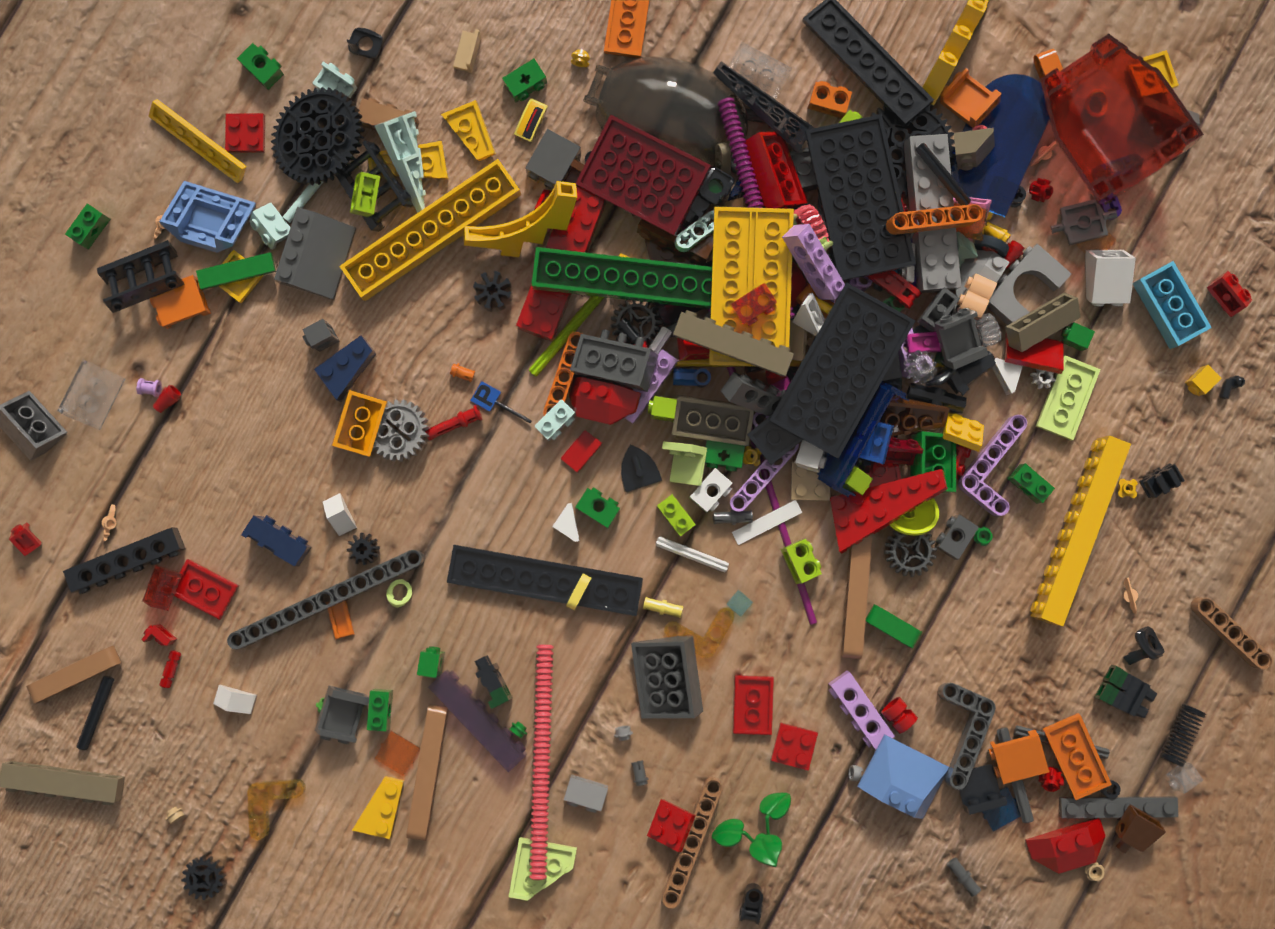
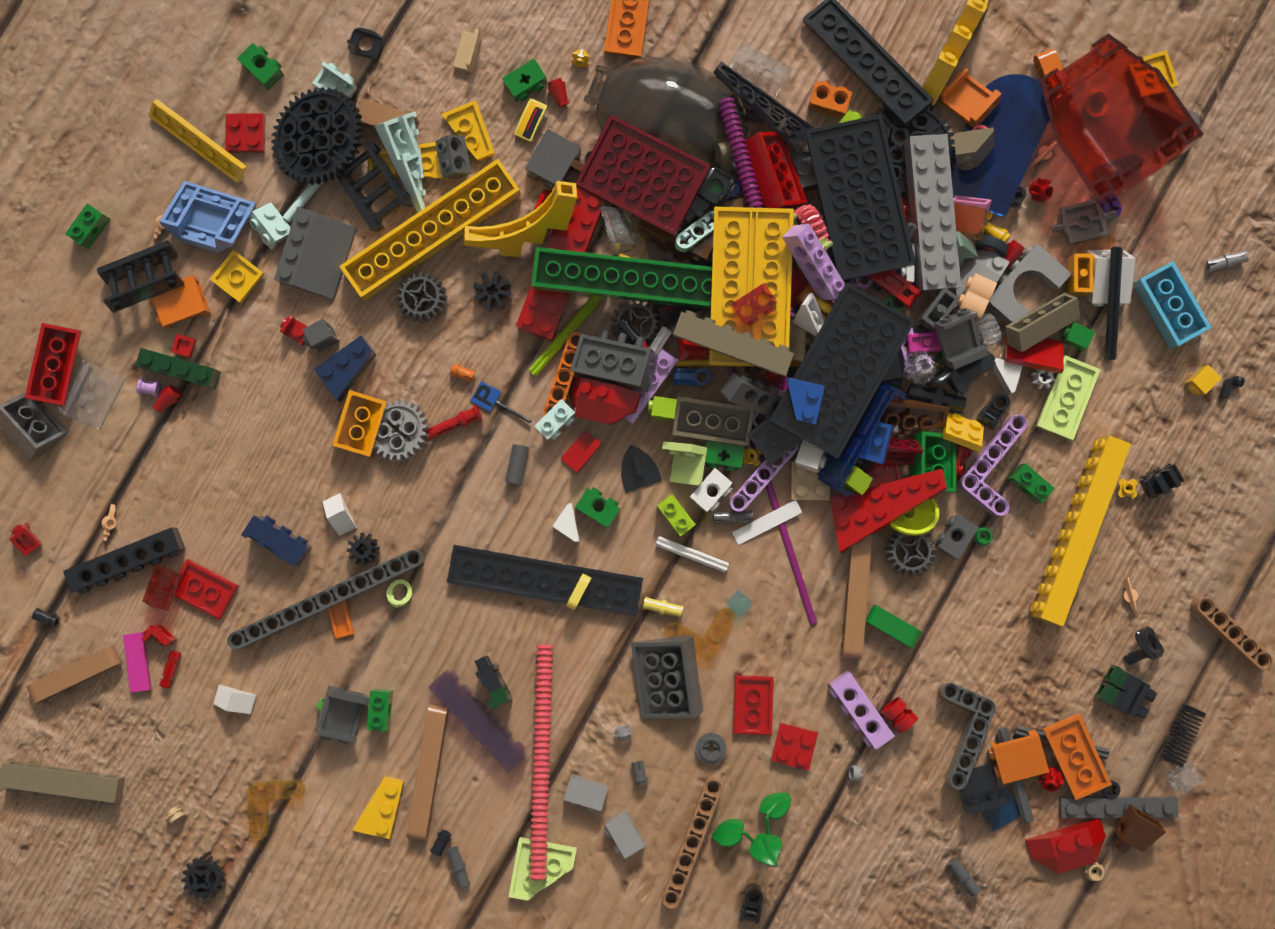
(49, 619): none -> black pin
(53, 364): none -> red slope
(95, 713): black axle -> none
(137, 662): none -> dark pink tile
(177, 368): none -> dark green brick
(183, 346): none -> red plate
(236, 271): green tile -> none
(293, 329): none -> red bracket
(364, 194): lime brick -> none
(397, 753): clear orange piece -> none
(419, 305): none -> dark grey gear
(431, 662): green brick -> none
(441, 842): none -> black pin
(453, 157): none -> dark grey brick
(458, 867): none -> dark grey pin
(516, 464): none -> dark grey axle
(518, 729): green plate -> none
(558, 91): none -> red cone
(617, 230): none -> clear slope
(624, 834): none -> light grey brick
(671, 825): red plate -> none
(717, 754): none -> dark grey gear
(796, 563): lime brick -> none
(805, 399): none -> blue wing
(903, 777): medium blue slope -> none
(942, 174): black axle -> none
(942, 215): orange beam -> none
(991, 413): none -> black piece
(1082, 274): none -> light orange brick
(1113, 302): none -> black axle
(1227, 261): none -> light grey pin
(1229, 293): red brick -> none

